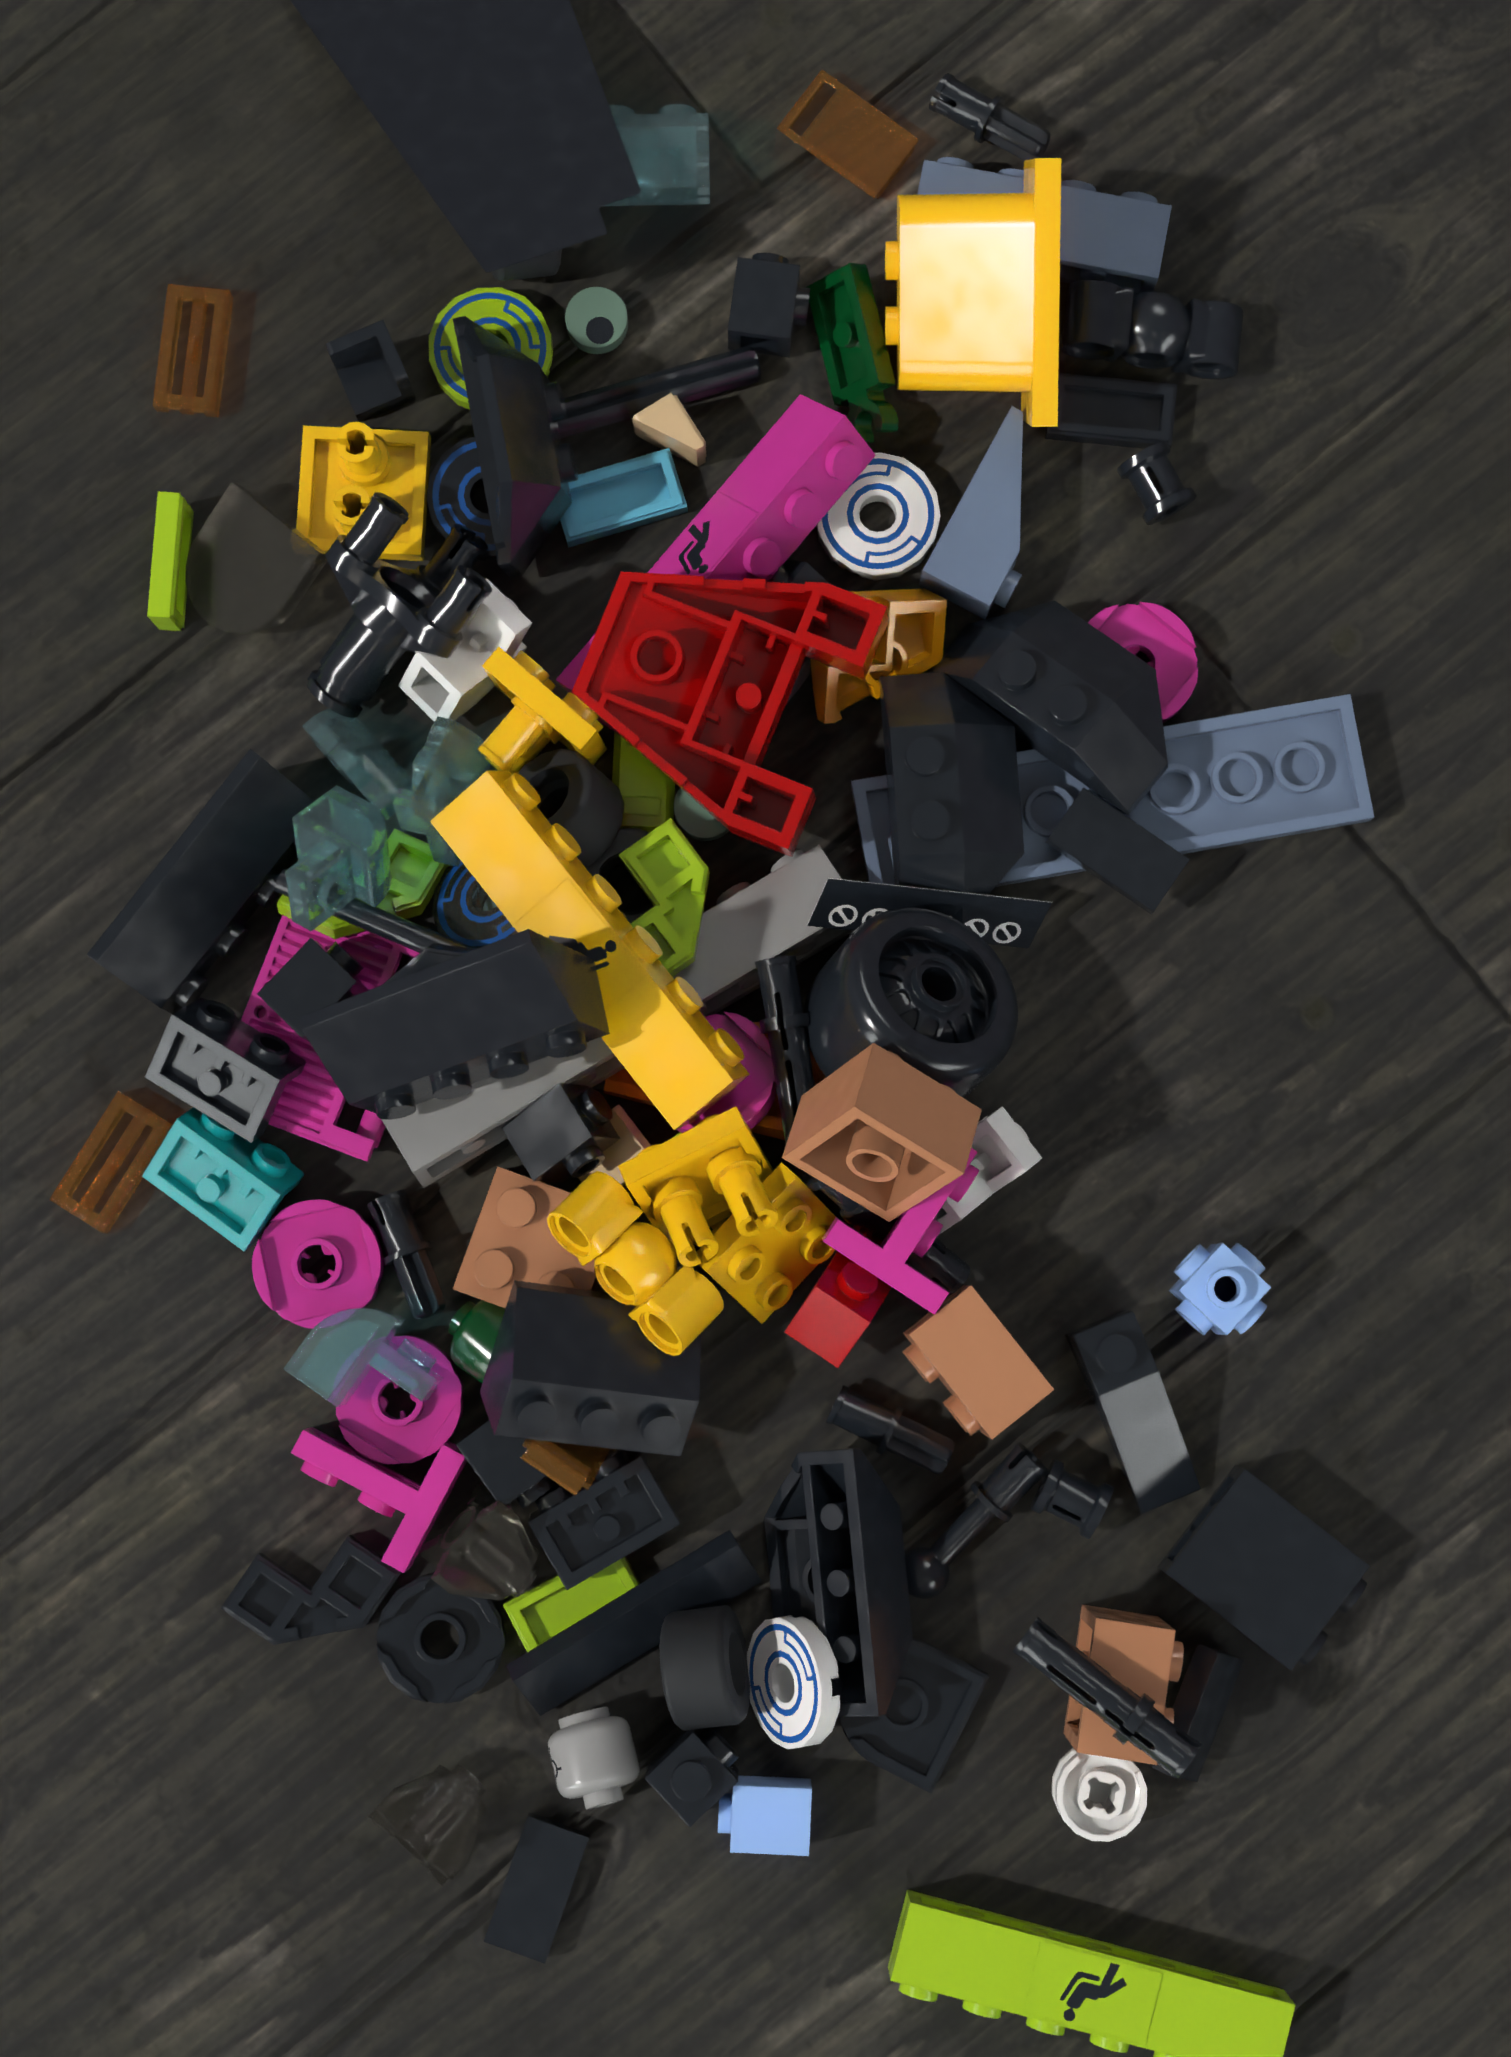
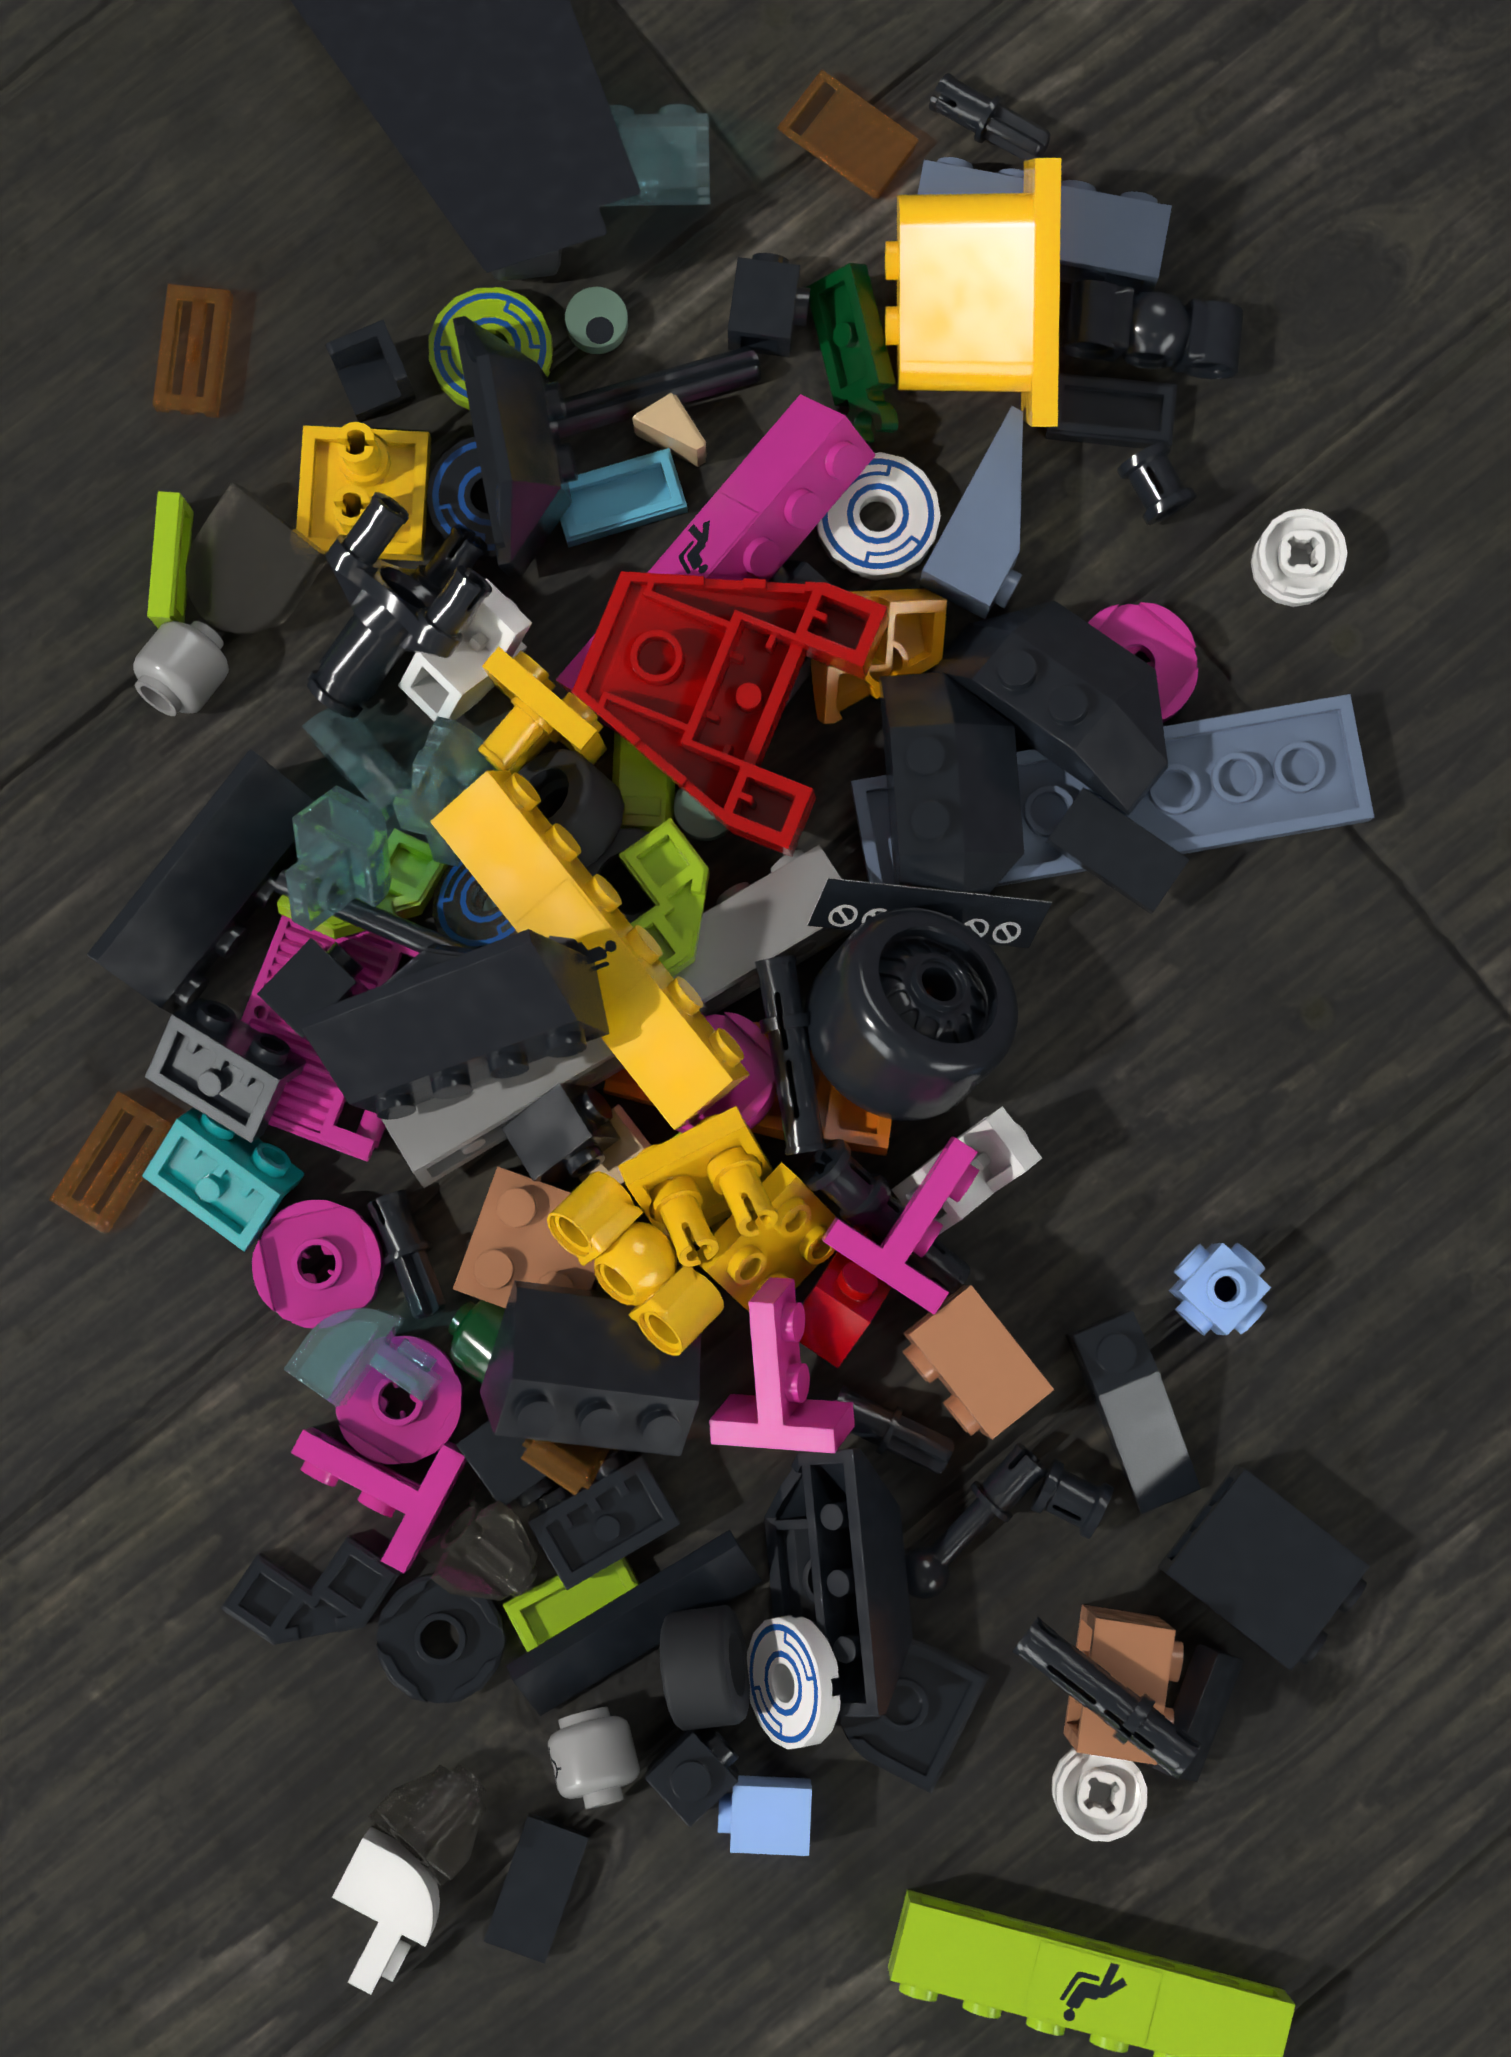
(180, 667): none -> light grey head
(396, 1893): none -> white brick
(780, 1412): none -> dark pink bracket
(882, 1133): nougat brick -> none
(1298, 557): none -> white wheel

